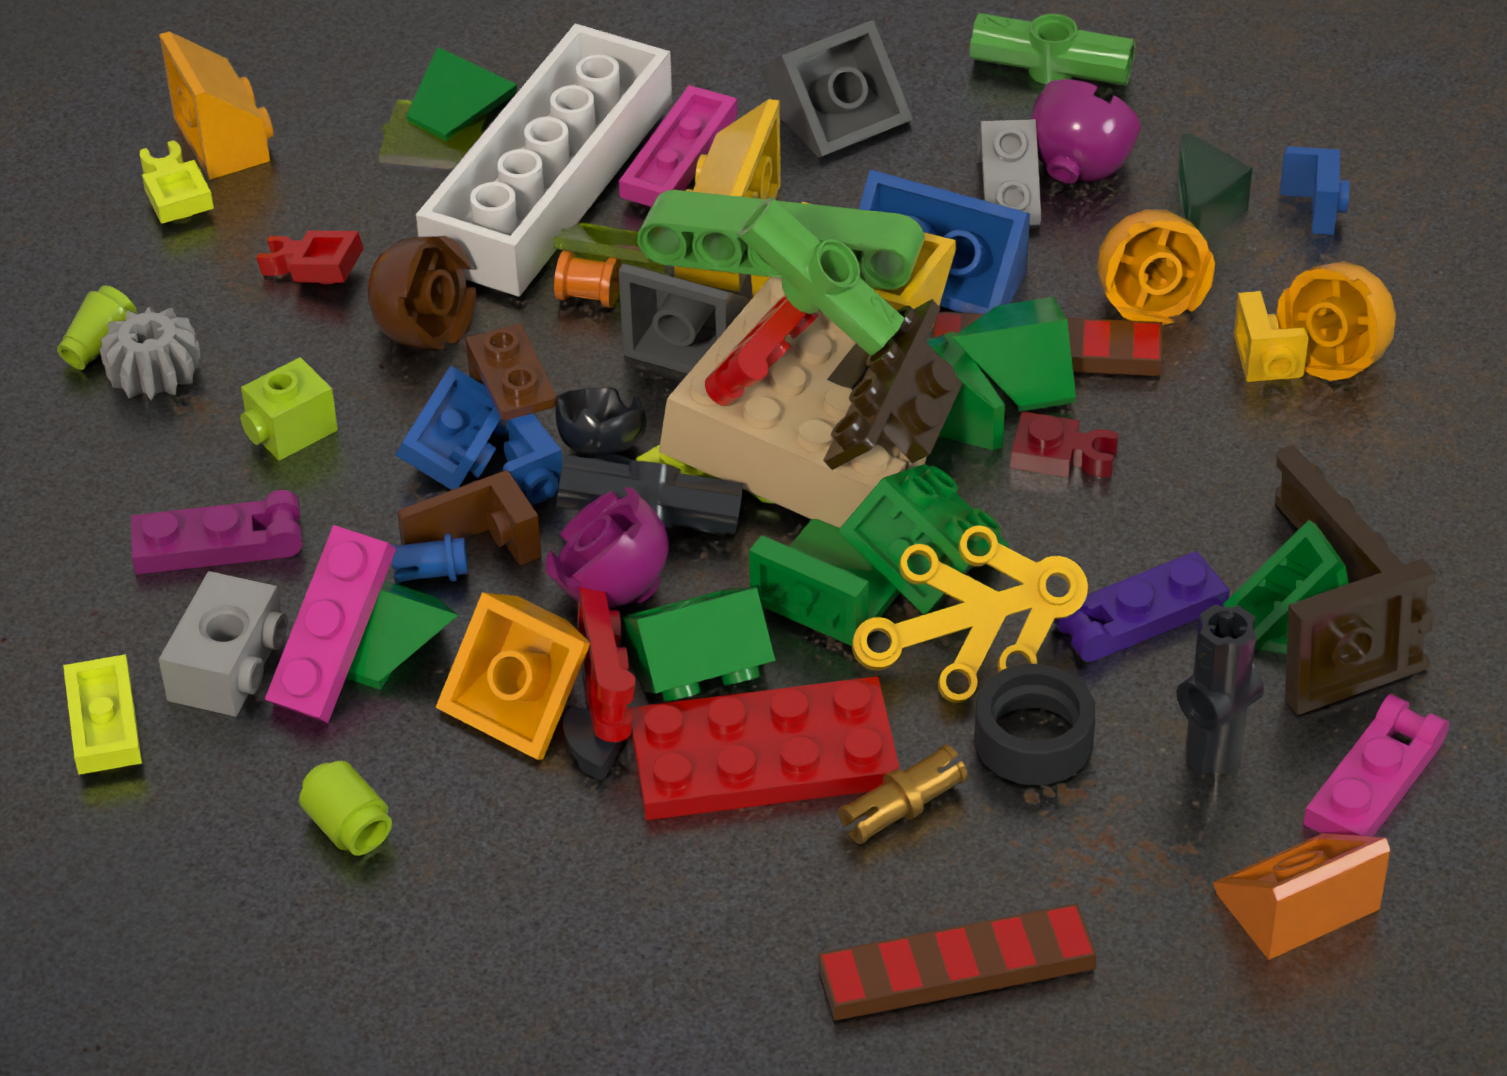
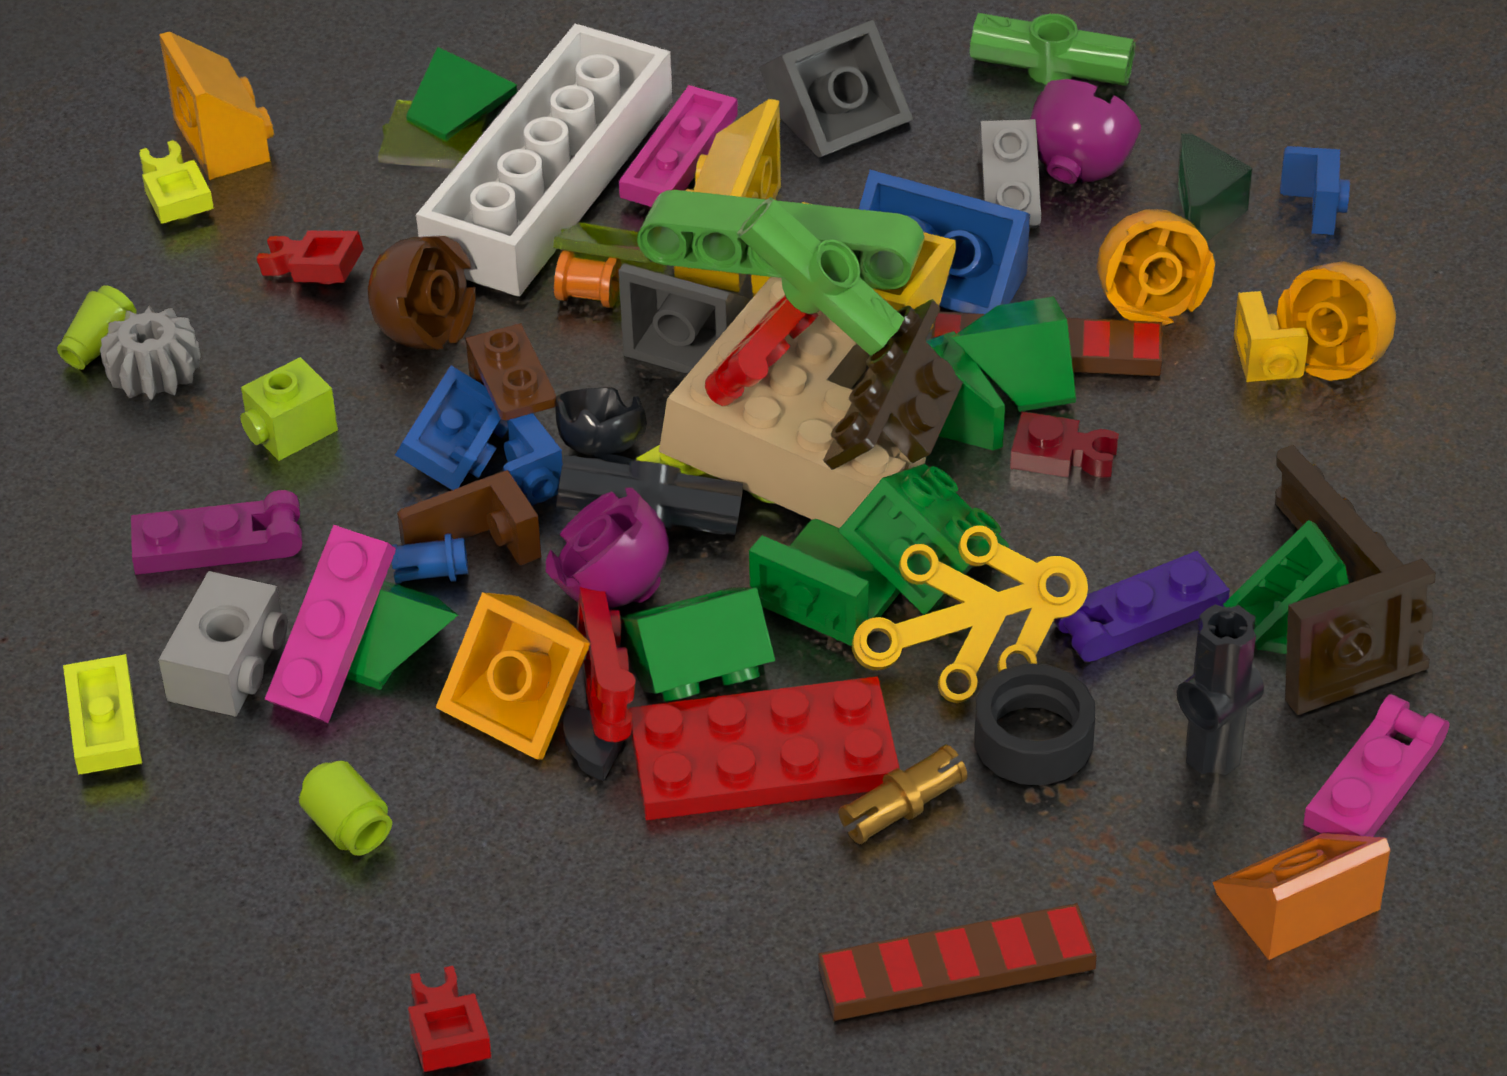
(446, 1025): none -> red plate

